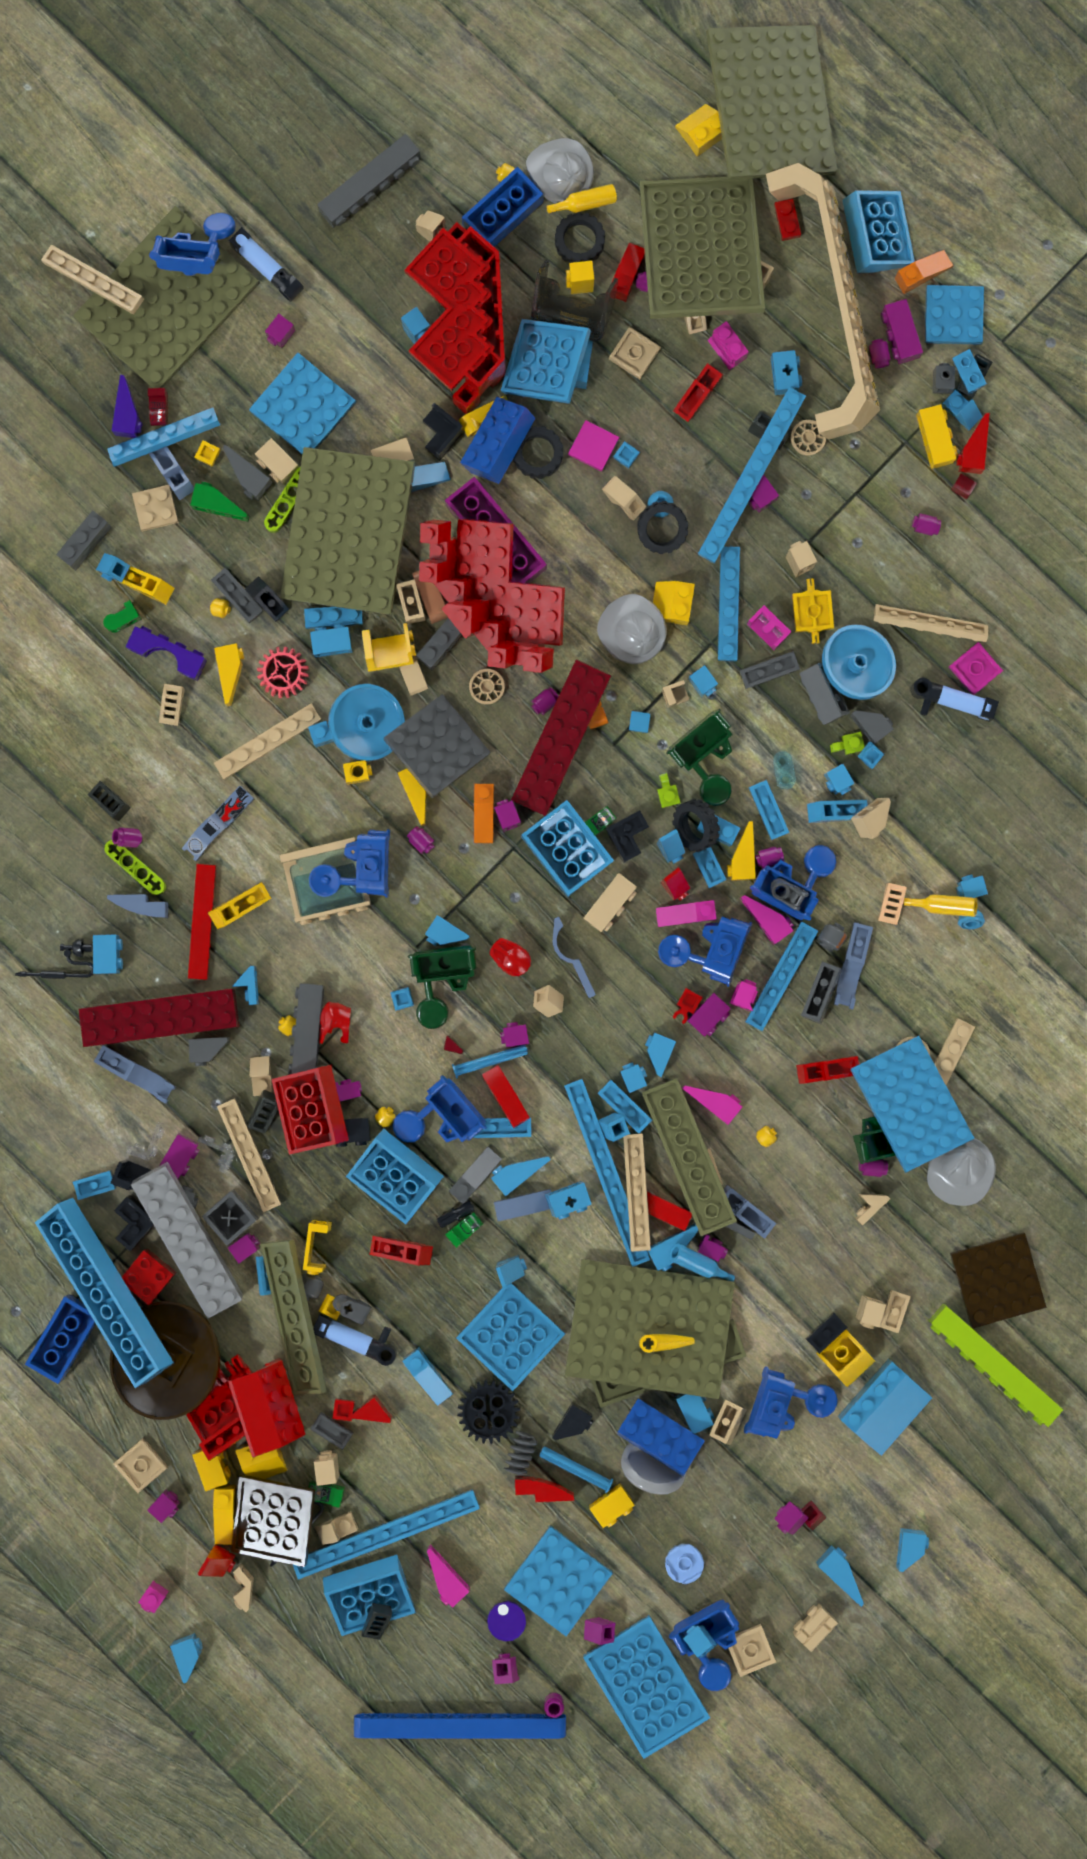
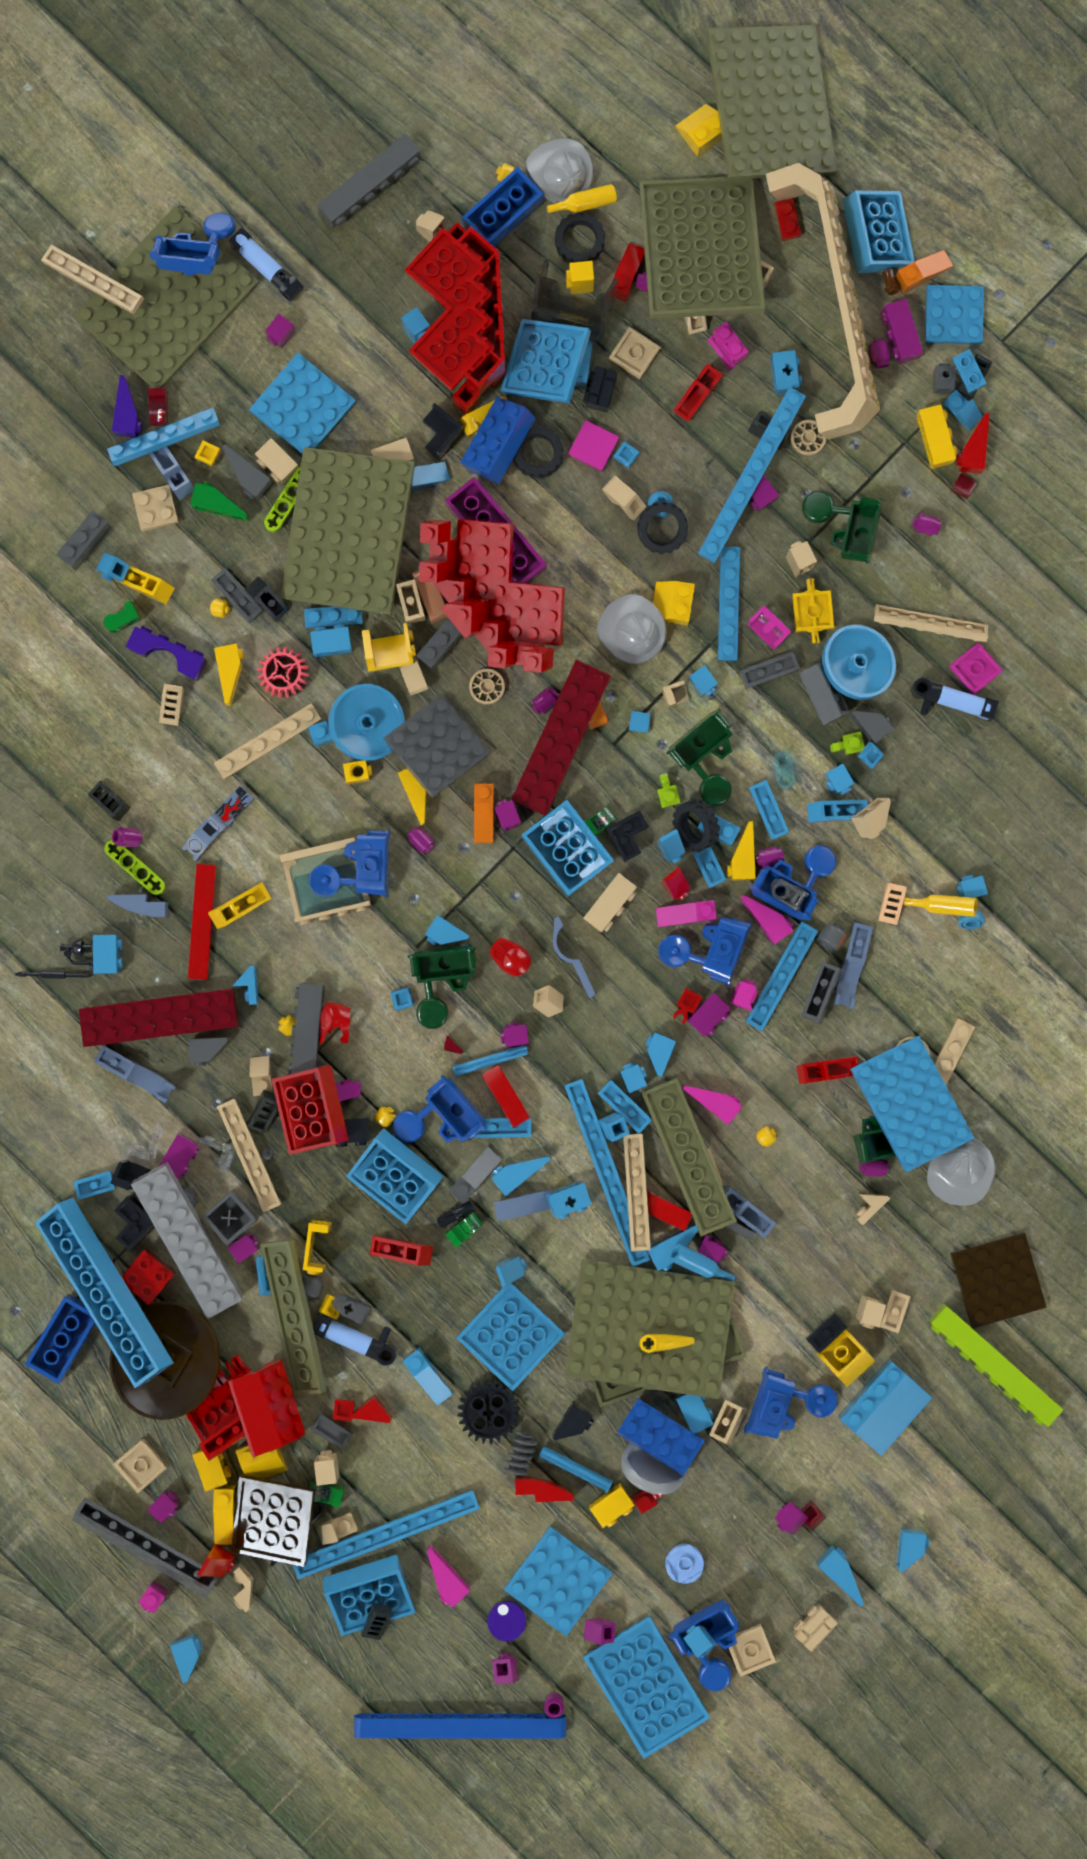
(143, 1546): none -> dark grey brick
(601, 389): none -> black brick
(645, 1500): none -> red plate
(861, 528): none -> dark green piece
(890, 282): none -> reddish brown pin

